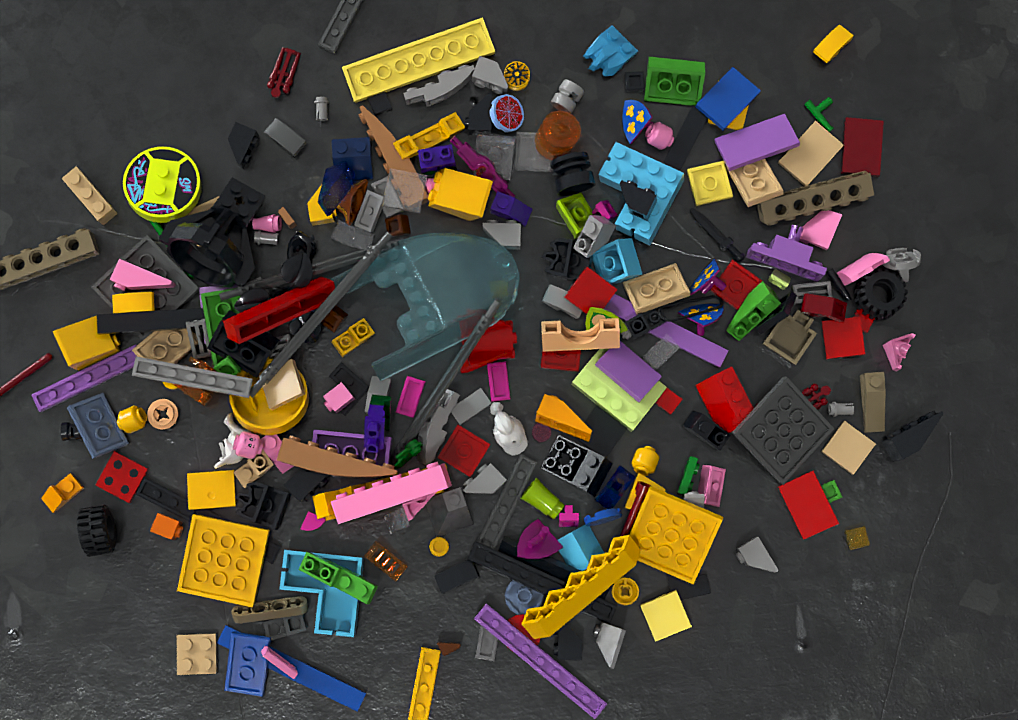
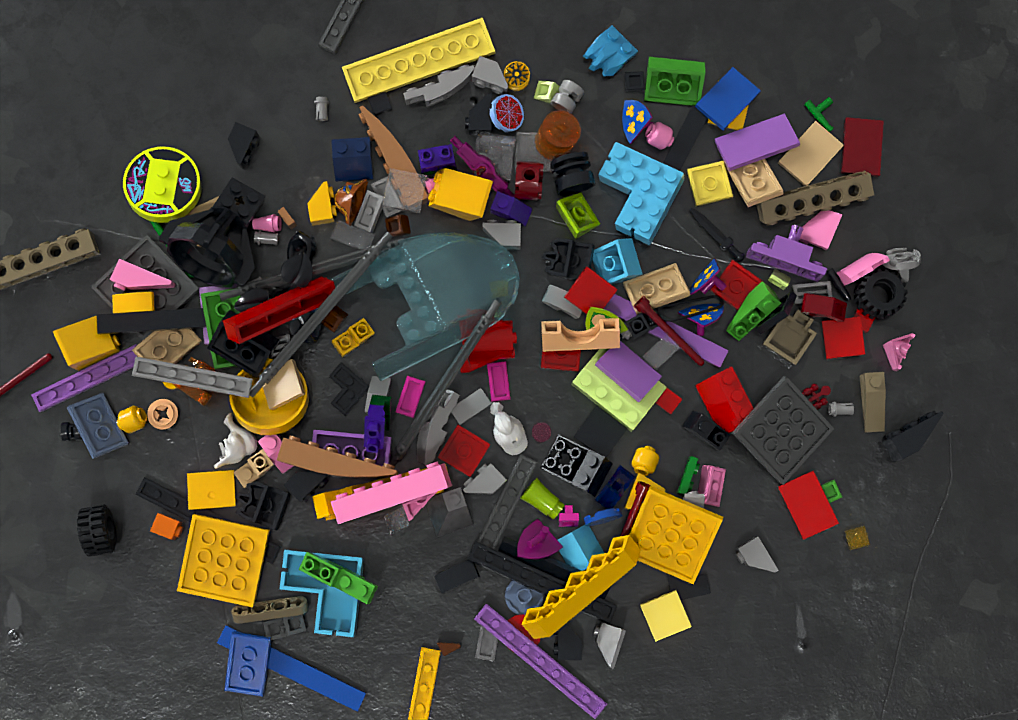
(60, 494): light orange slope -> none
(89, 195): tan brick -> none
(122, 477): red tile -> none
(195, 323): light grey tile -> none
(197, 654): tan plate -> none
(227, 366): bright green tile -> none
(247, 445): bright pink head -> none
(275, 92): dark red piece -> none
(279, 662): bright pink tile -> none
(285, 137): dark grey slope -> none
(311, 522): dark pink tile -> none
(335, 186): clear blue slope -> none
(338, 398): bright pink brick -> none
(399, 570): clear orange slope -> none
(410, 450): green plate -> none
(430, 137): yellow slope -> none
(439, 546): yellow tile -> none
(528, 180): none -> dark red brick
(546, 90): none -> yellowish green slope
(559, 416): light orange slope -> none
(594, 235): light grey slope -> none
(605, 209): dark pink tile -> none
(625, 591): yellow wheel -> none
(638, 200): black slope -> none
(643, 306): none -> dark red piece
(832, 43): yellow slope -> none
(848, 447): tan tile -> none

